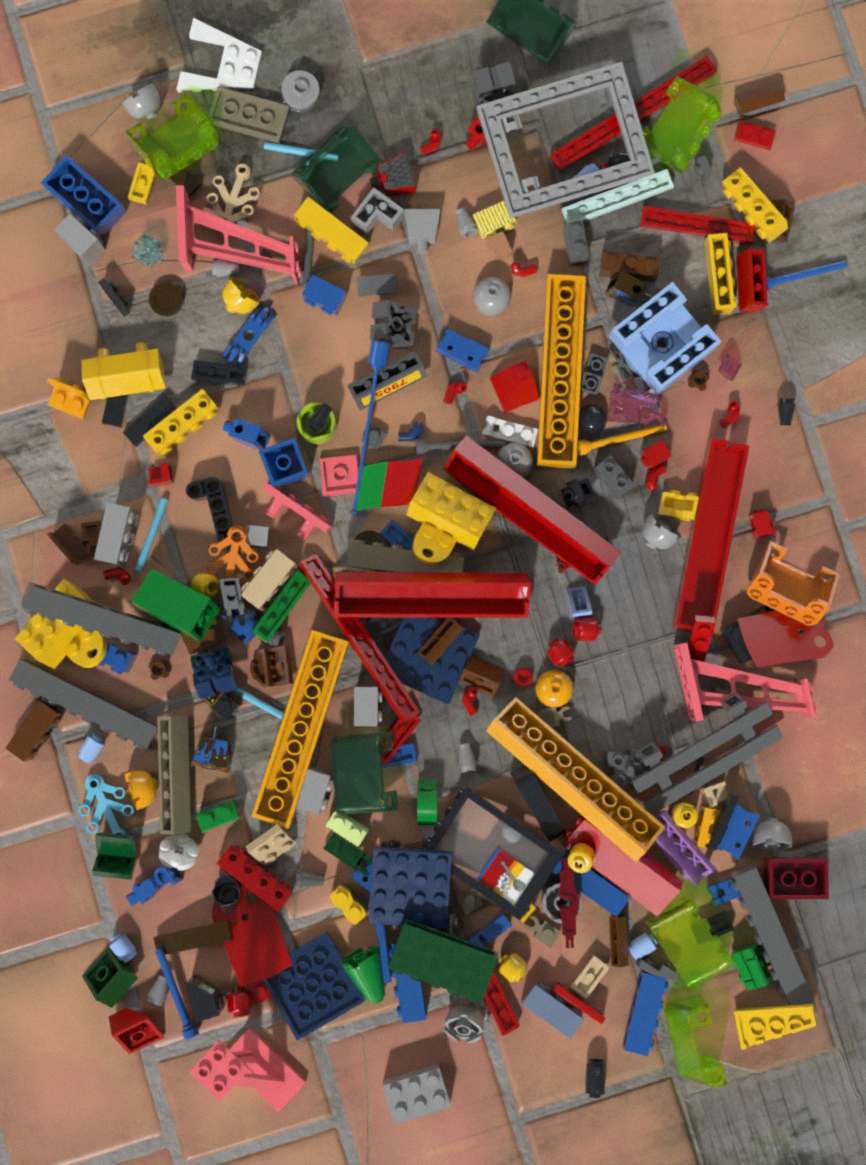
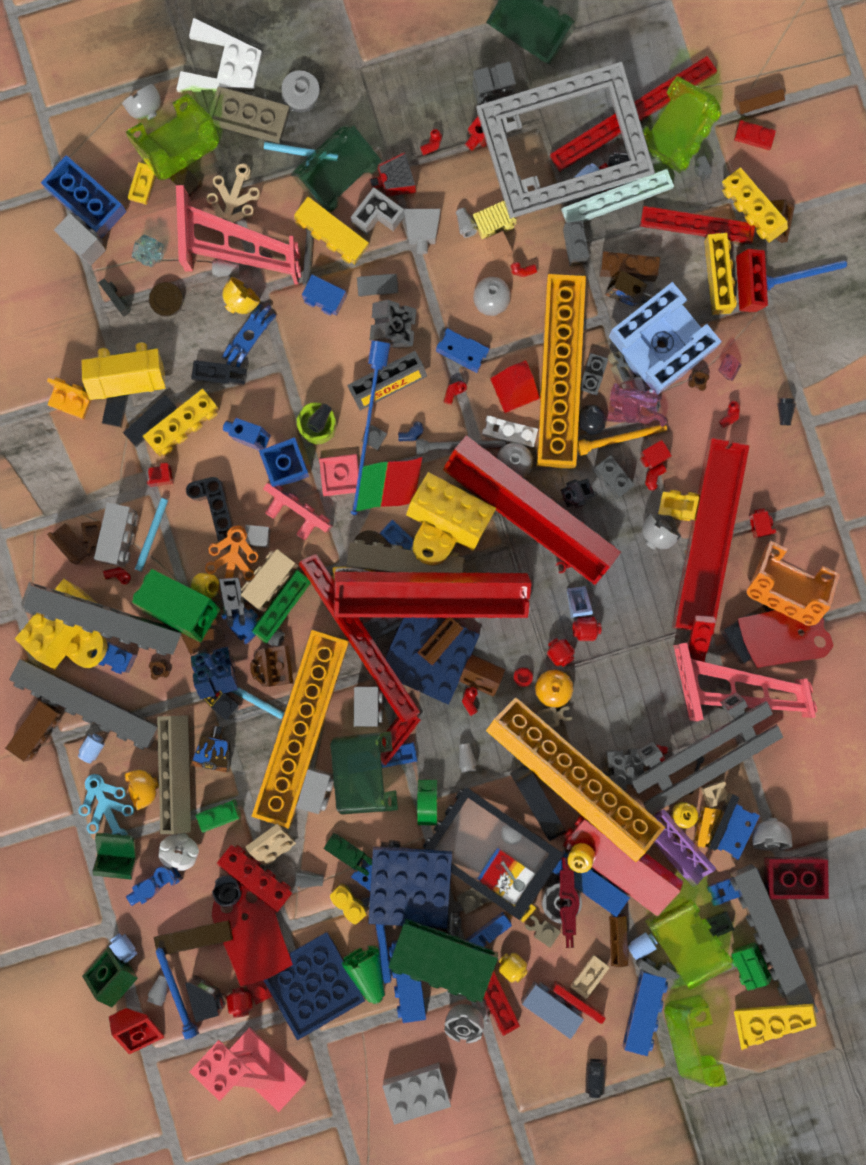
(347, 827): yellowish green brick -> none

